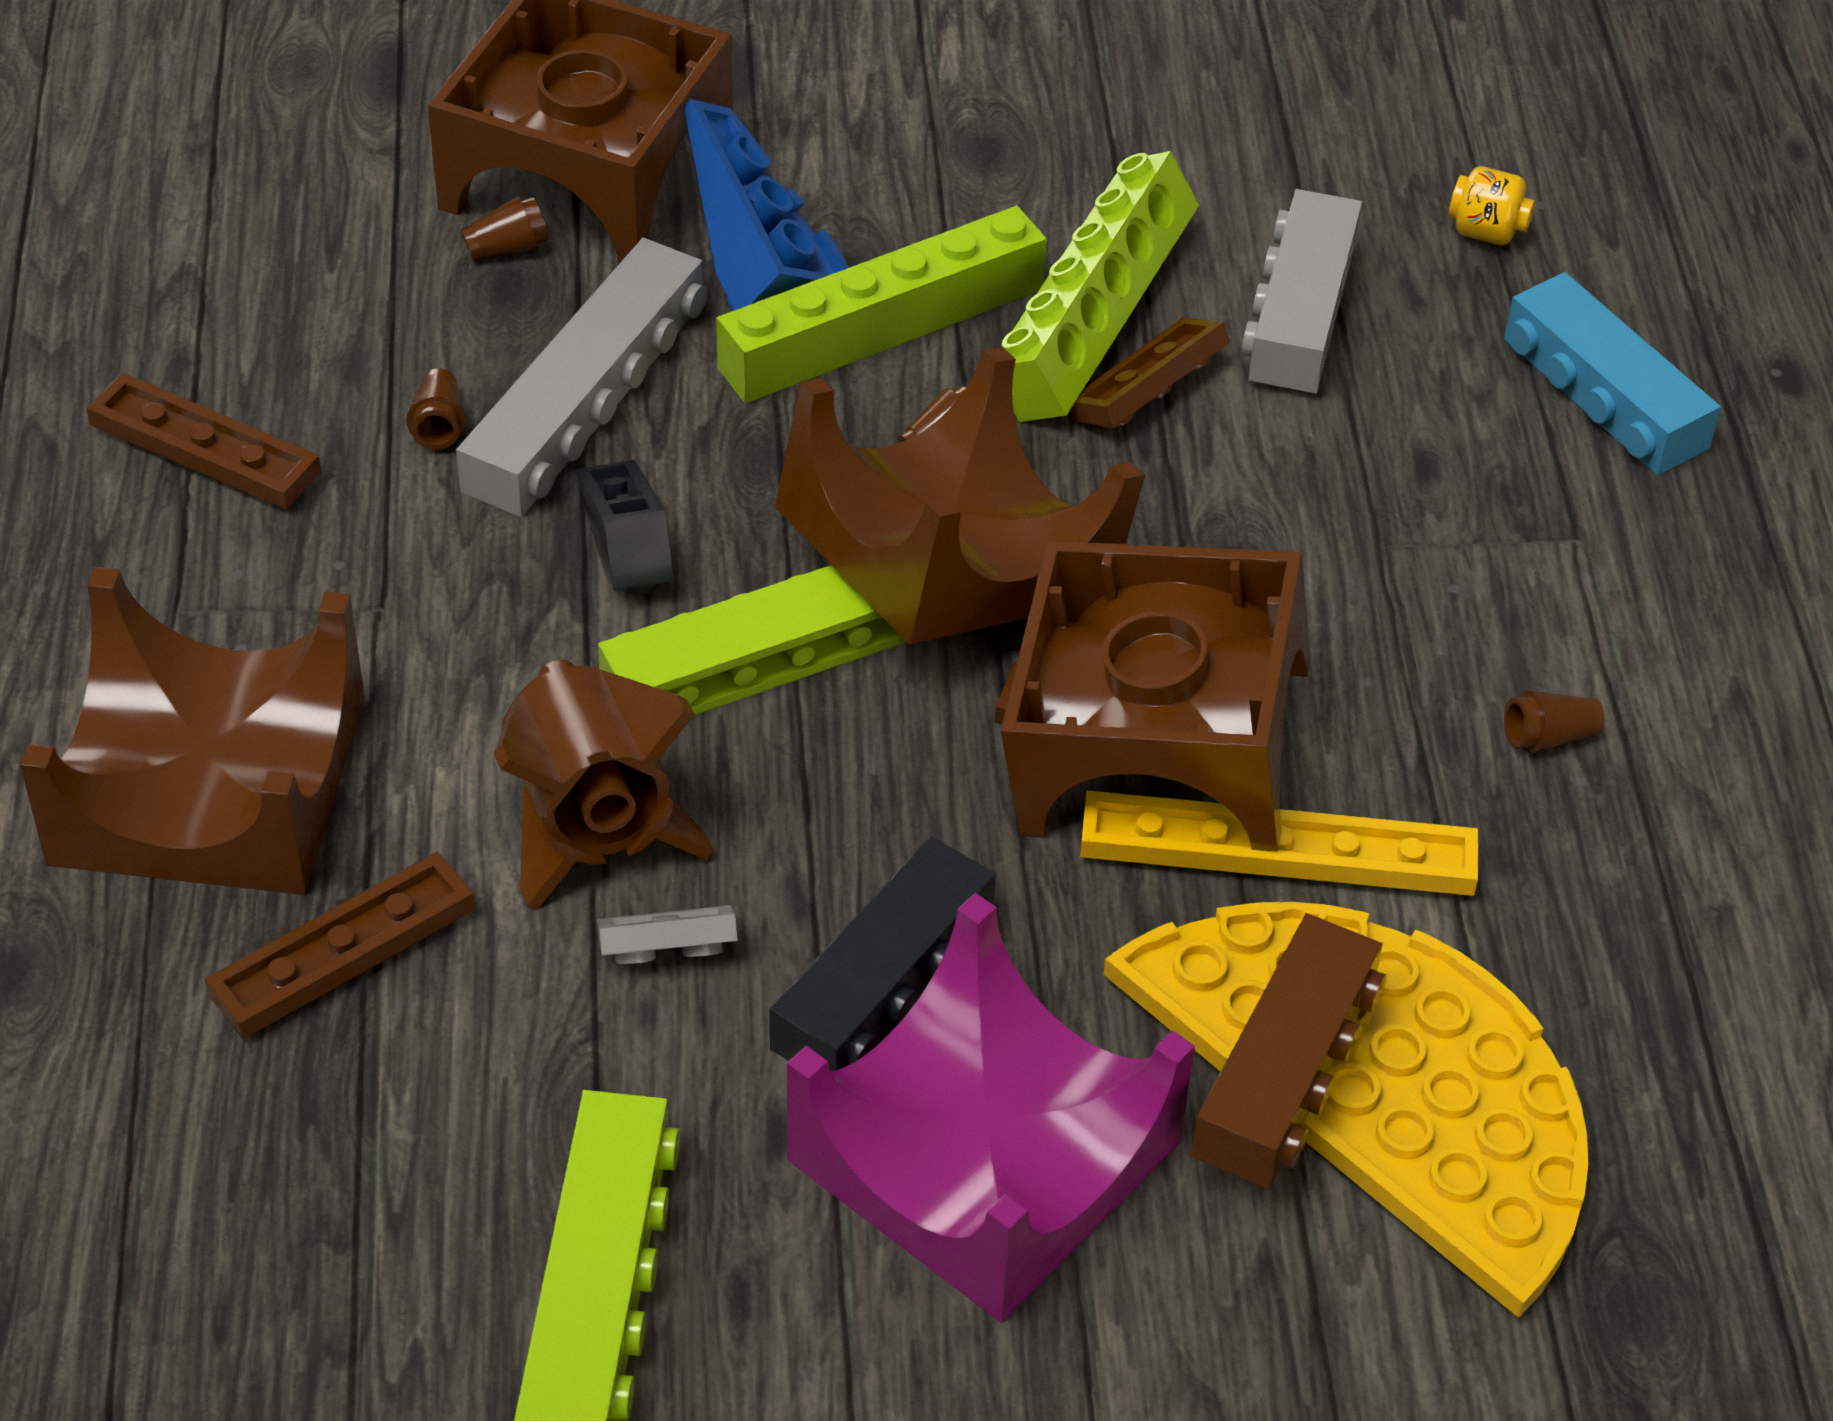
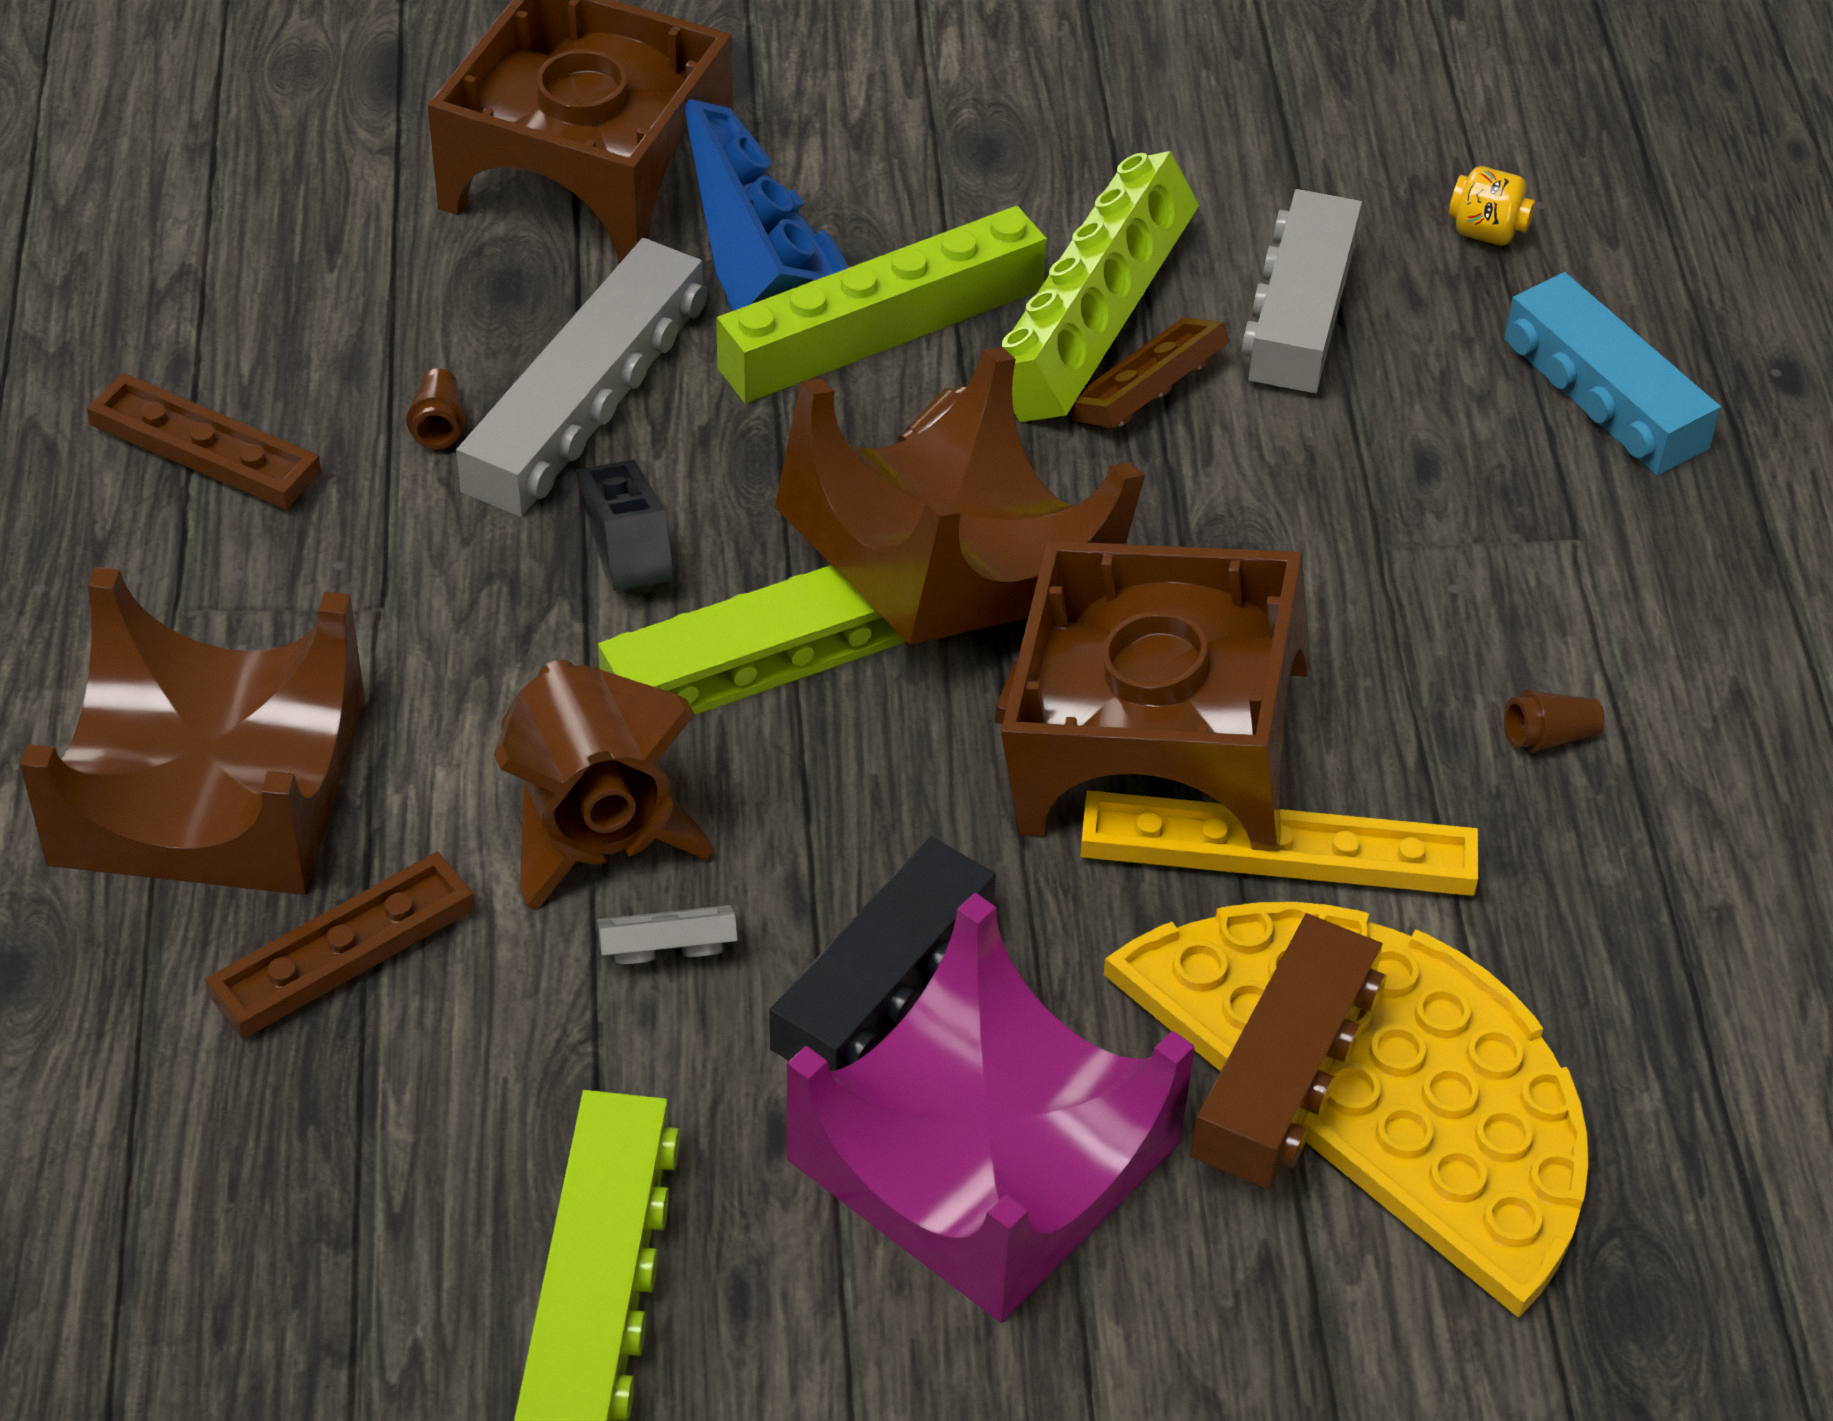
(506, 230): reddish brown cone -> none

